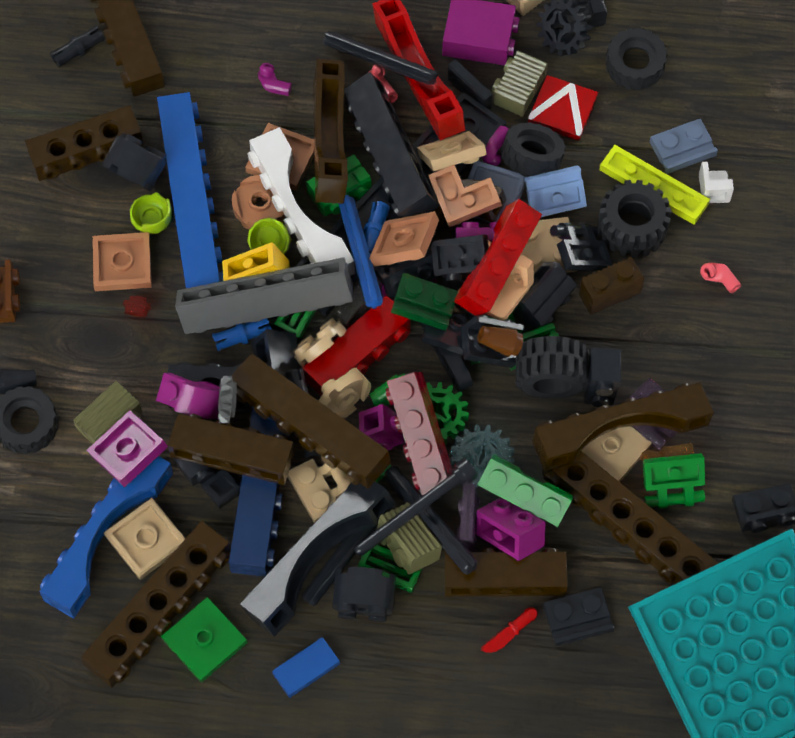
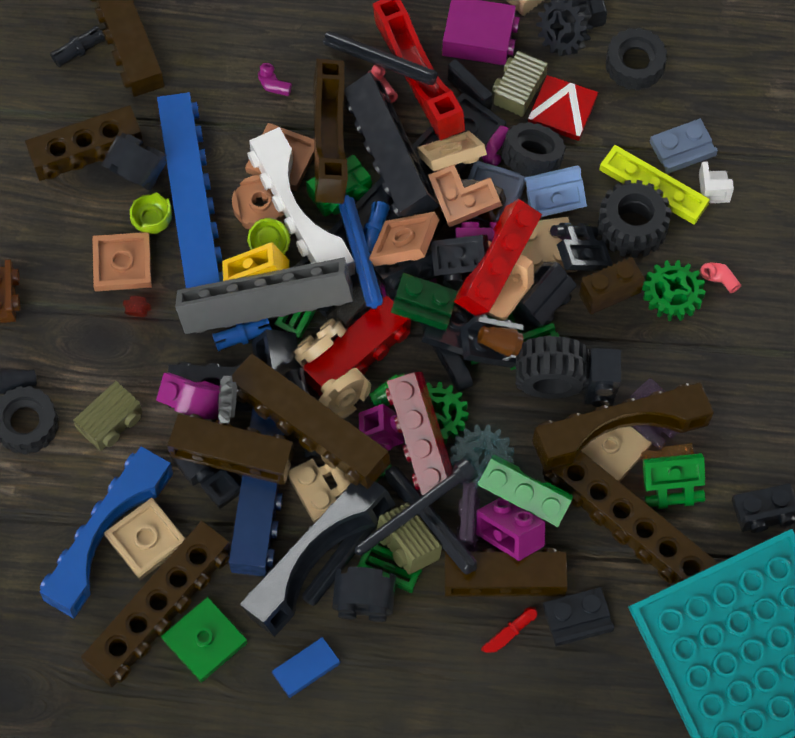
(127, 448): plate -> none
(677, 301): none -> green gear

